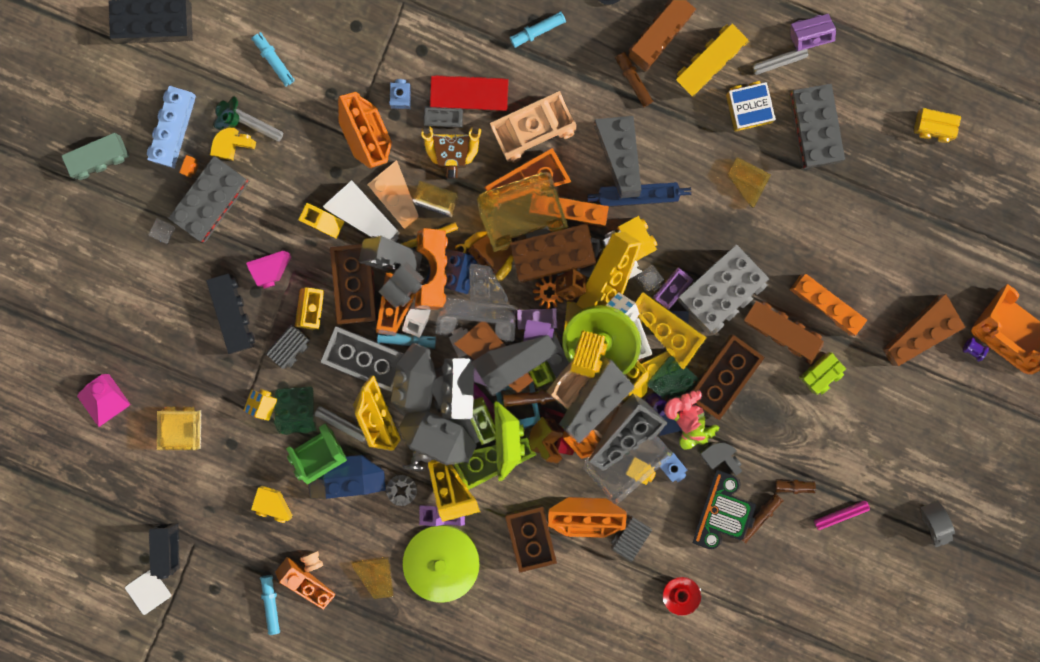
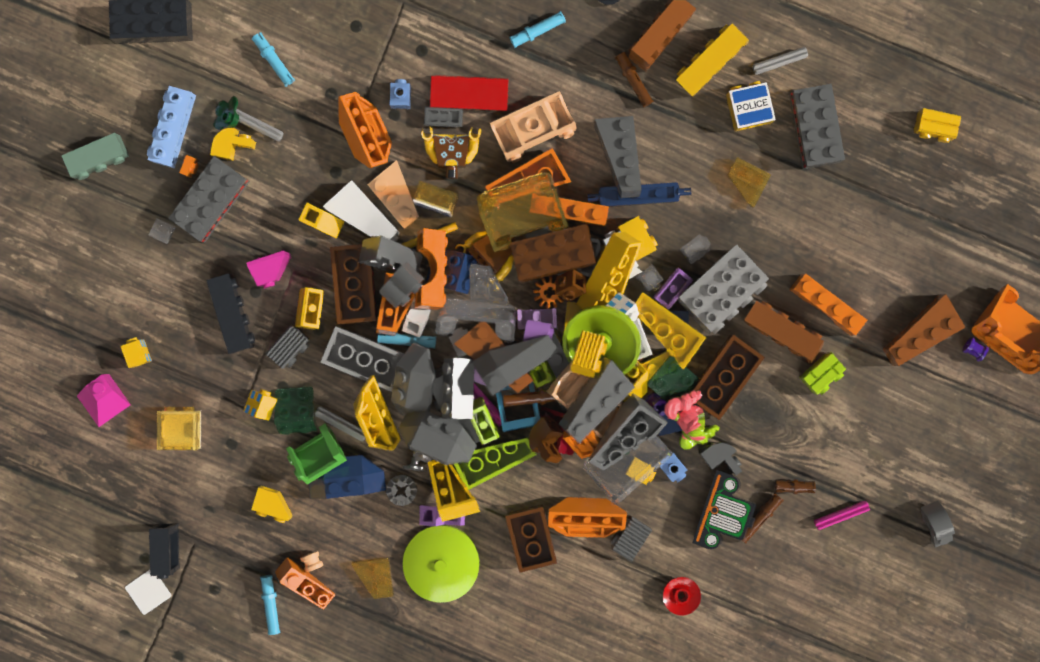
(135, 352): none -> yellow brick
(507, 440): lime wedge -> none
(696, 248): none -> clear brick
(812, 32): medium lavender brick -> none

